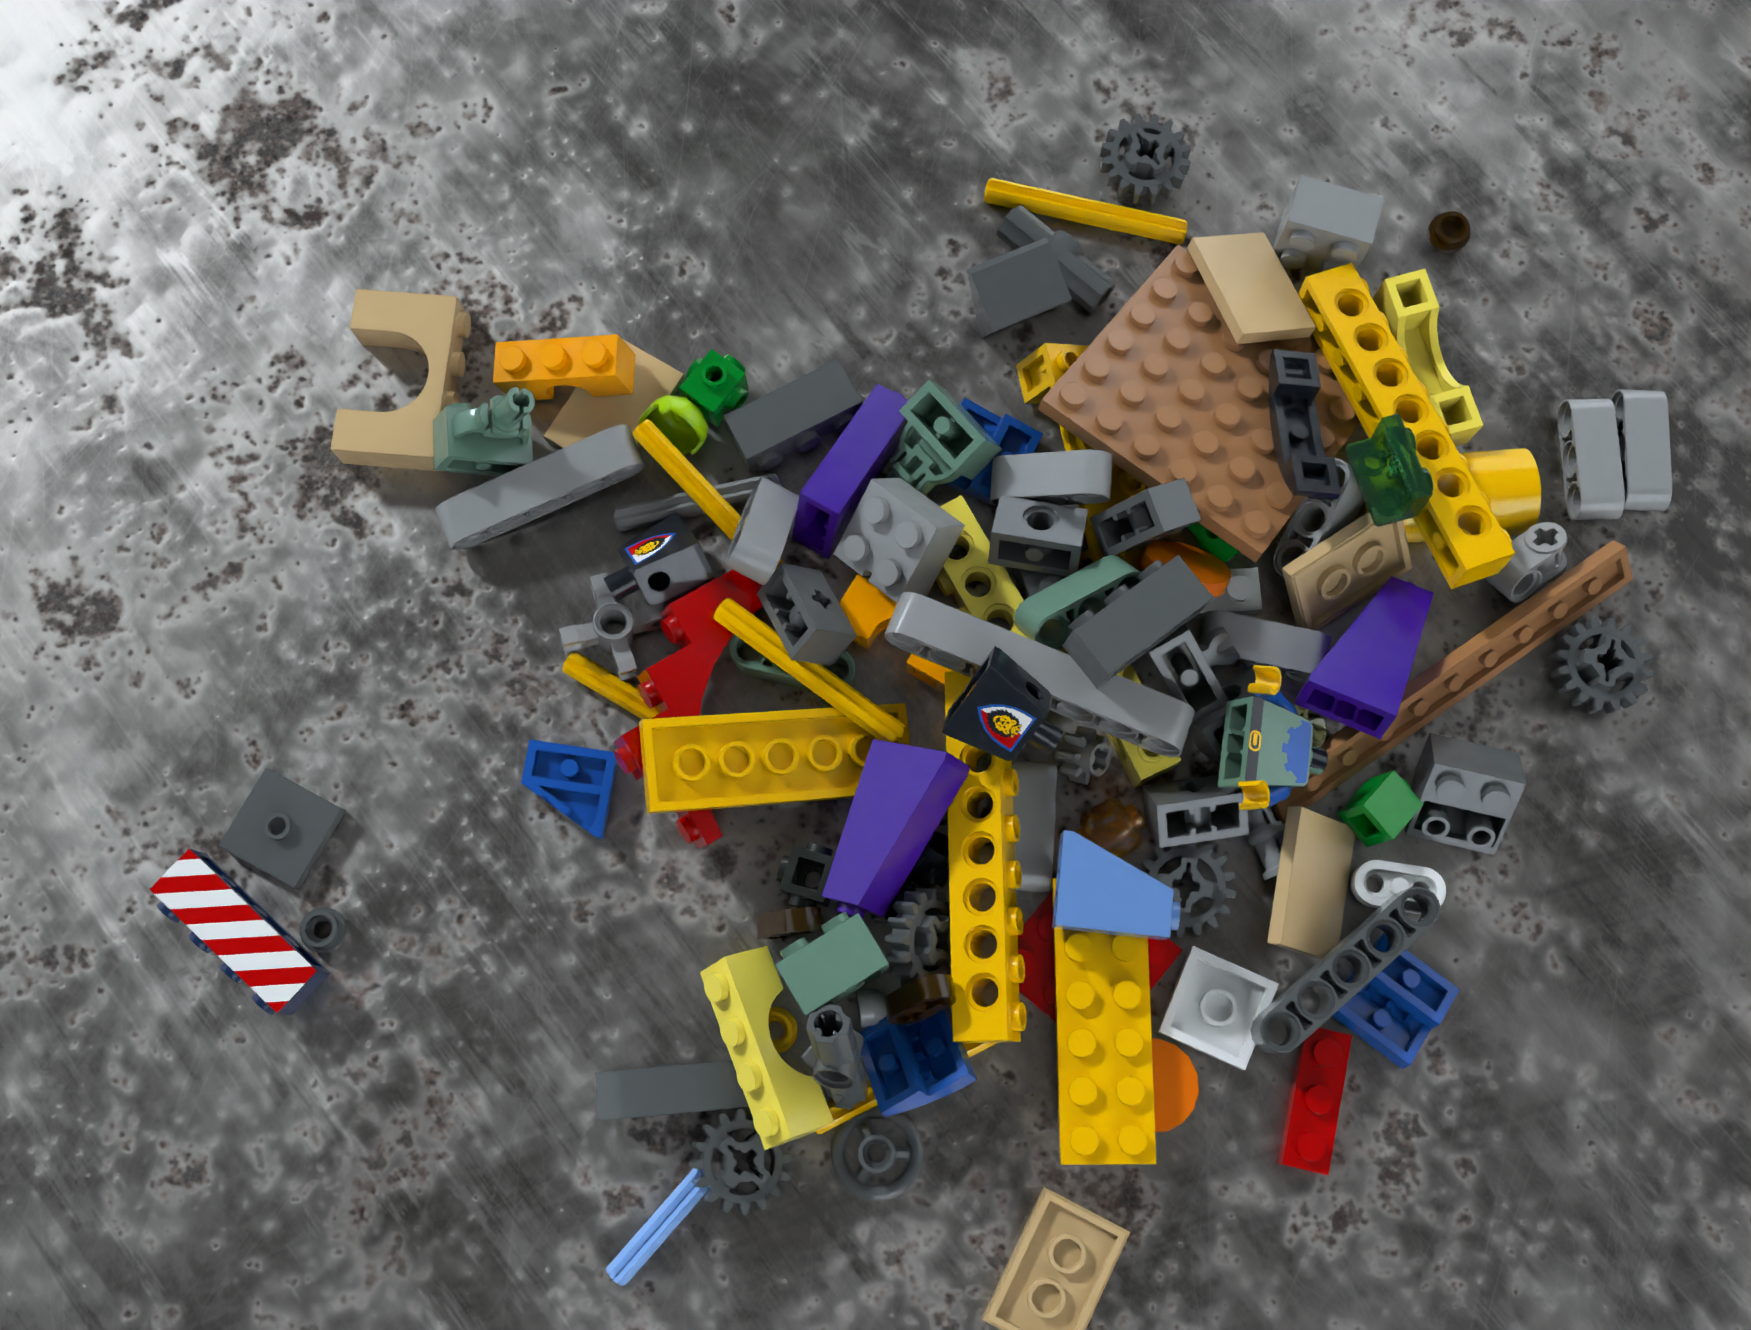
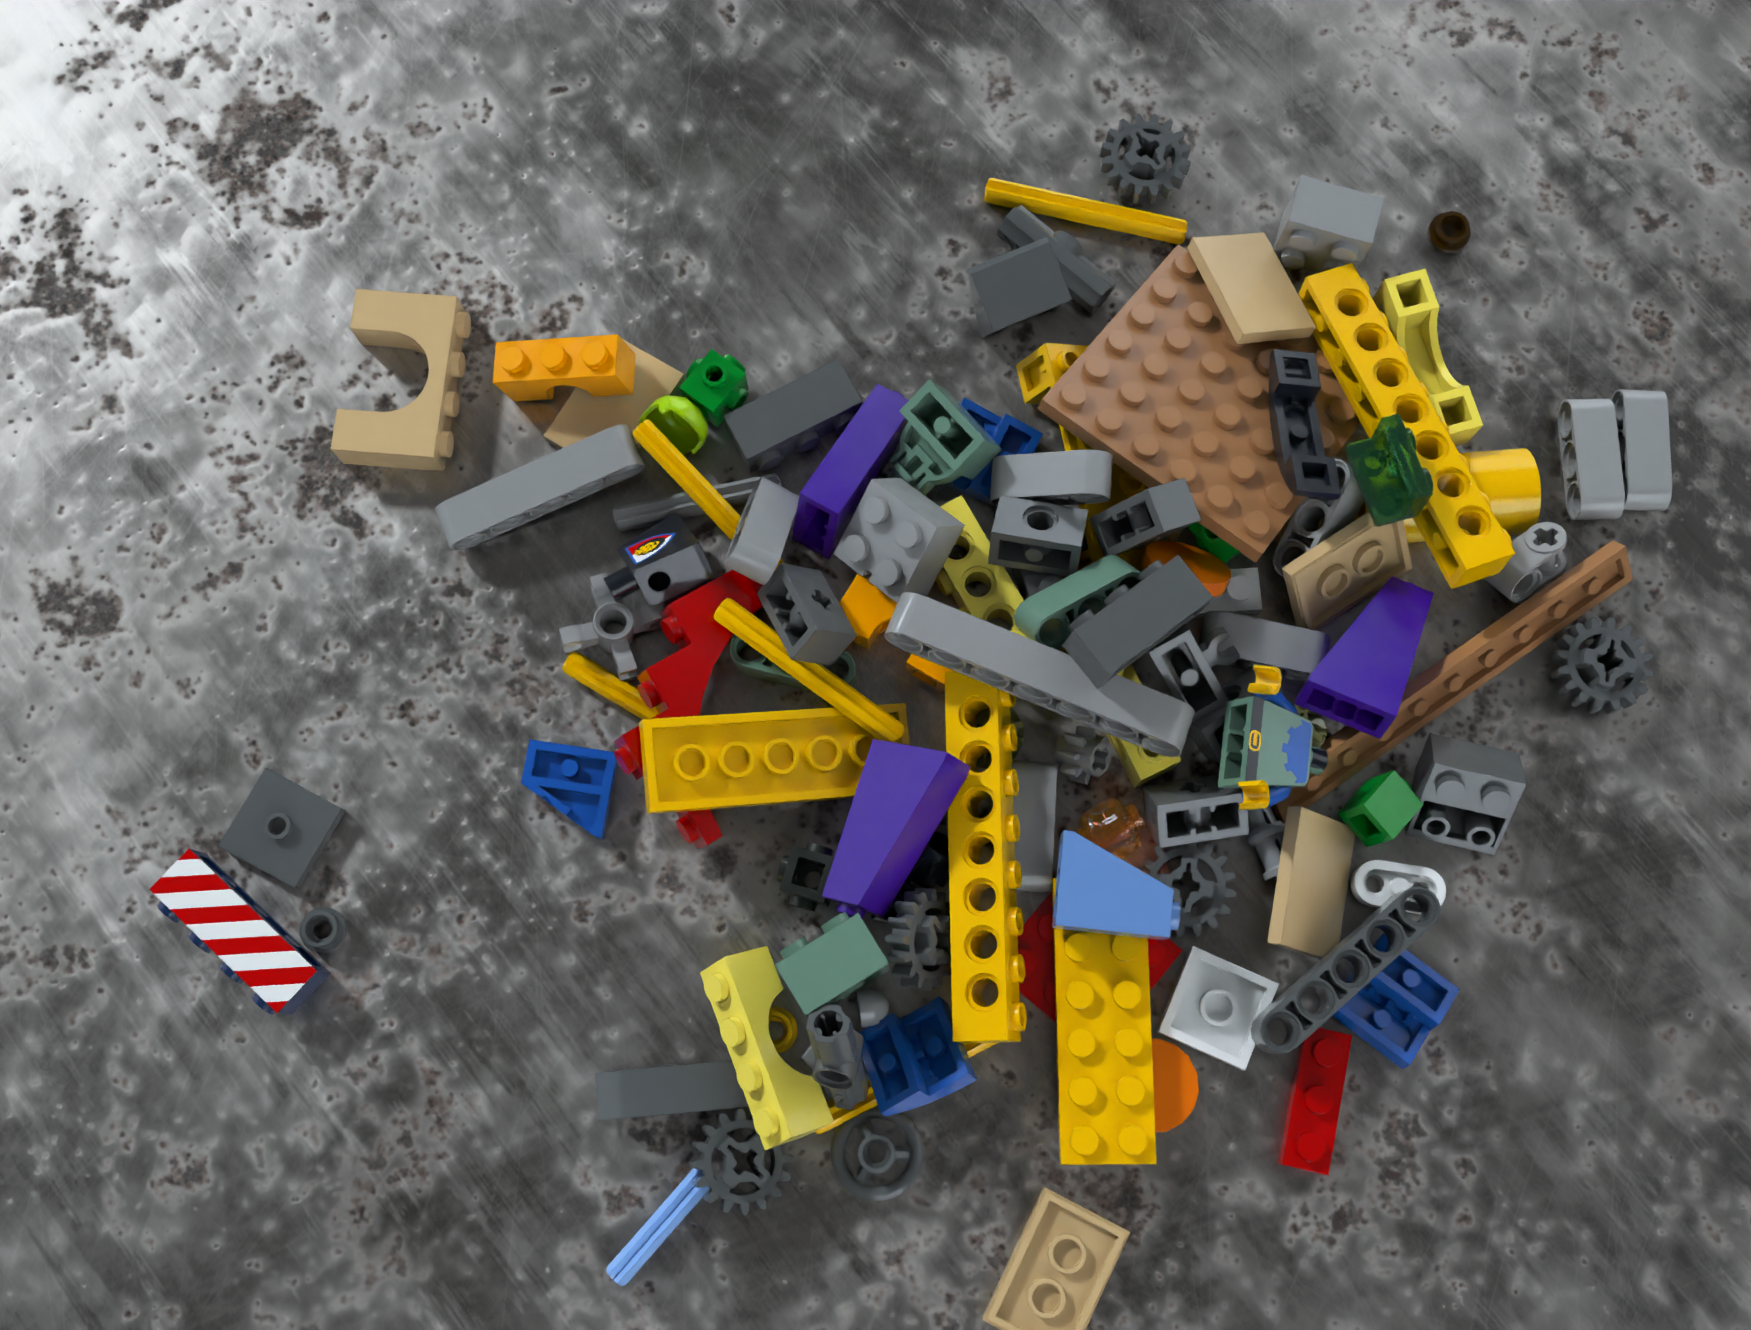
(485, 438): sand green brick -> none
(789, 923): dark brown beam -> none
(920, 999): dark brown beam -> none
(1002, 710): black torso -> none

